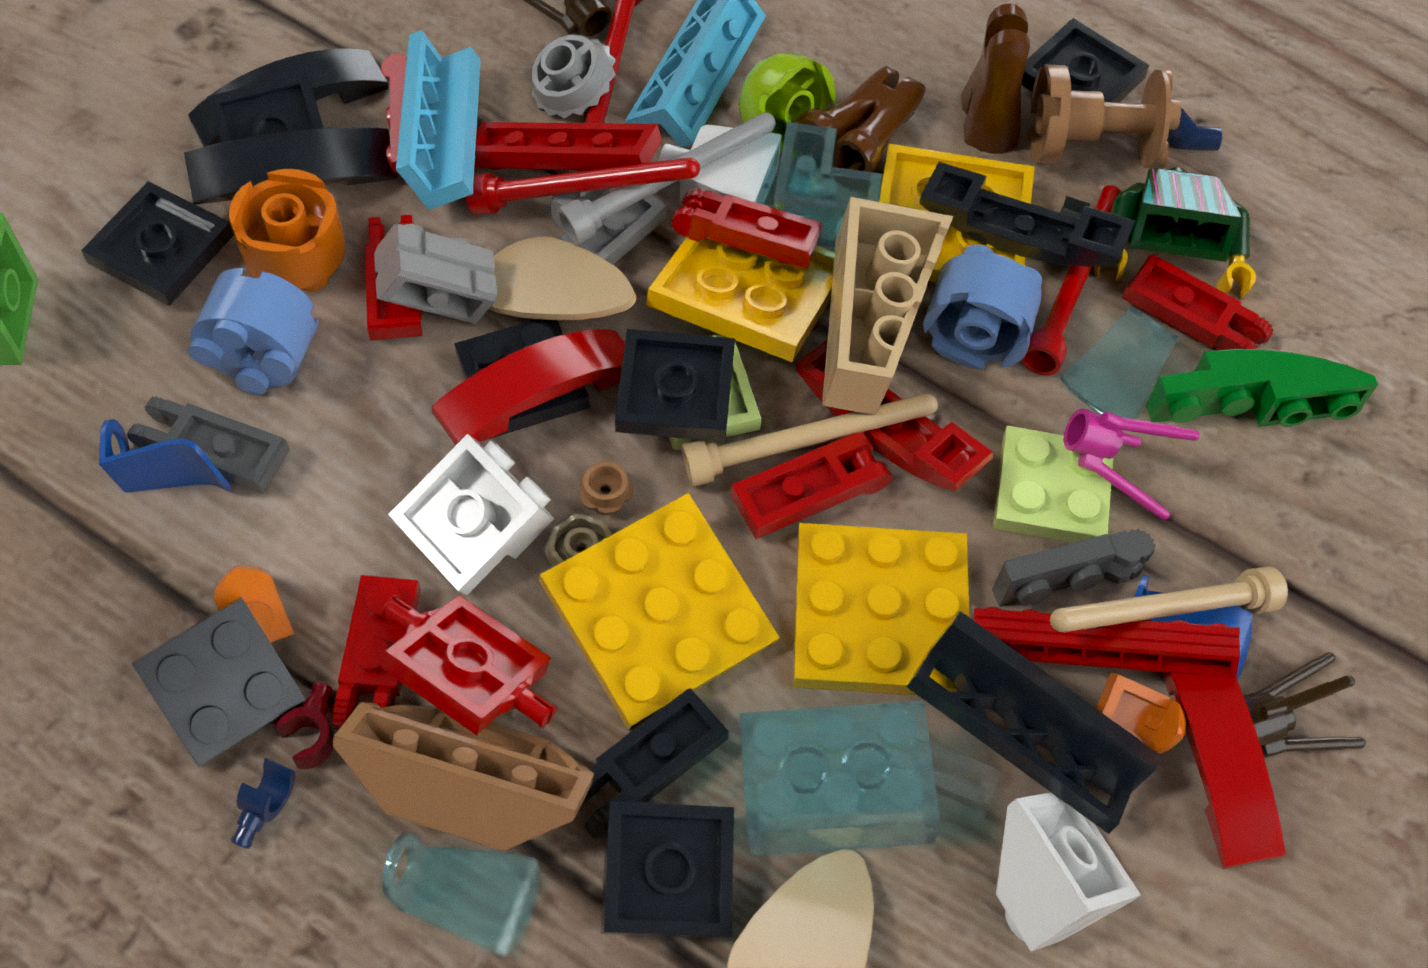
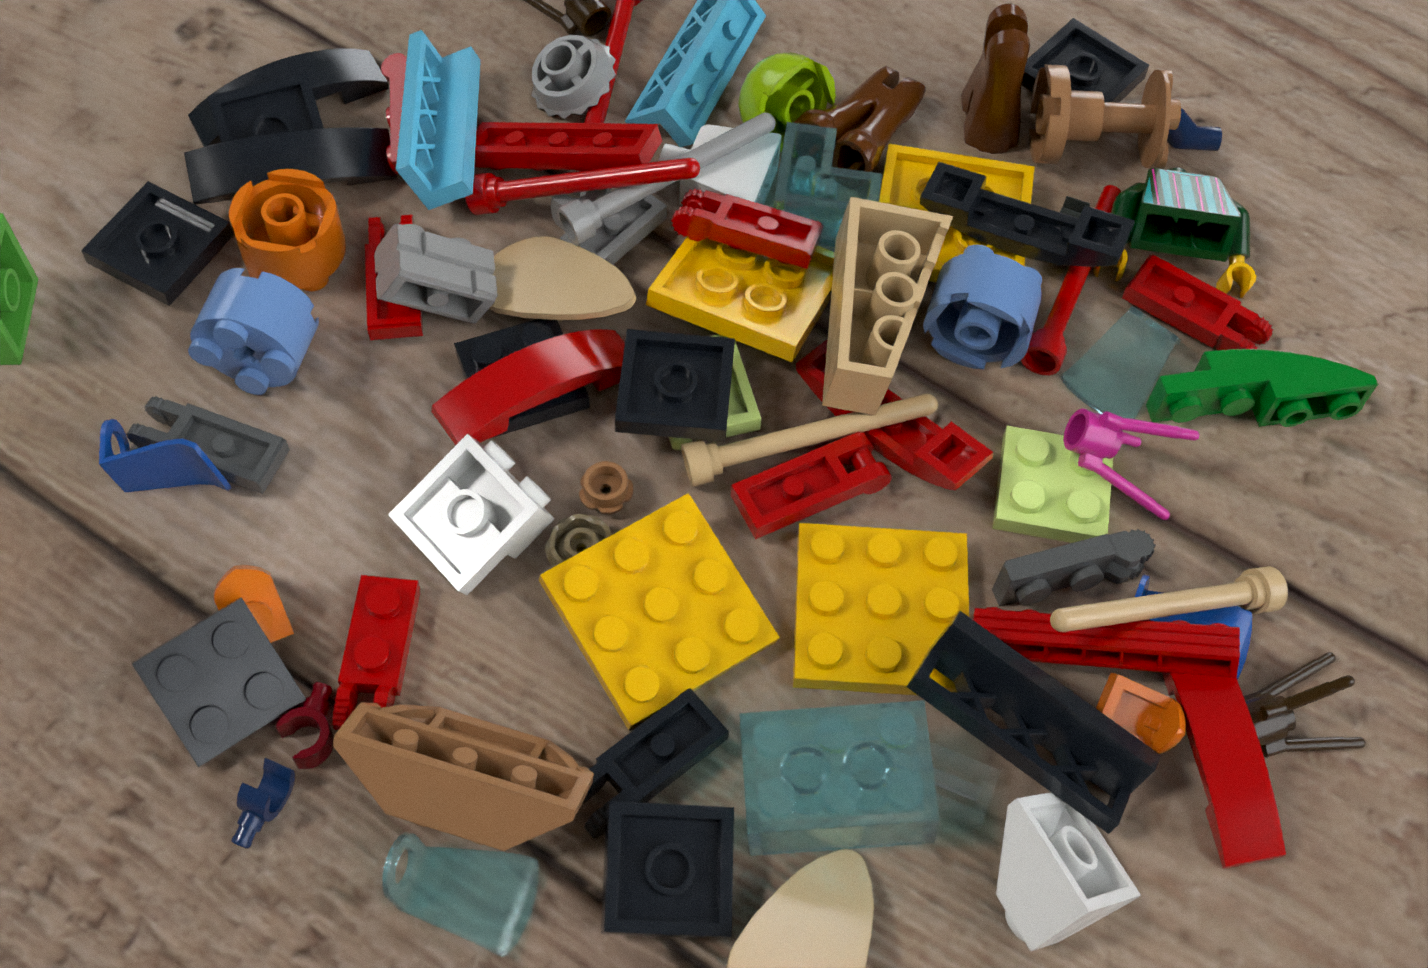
(466, 663): red plate -> none

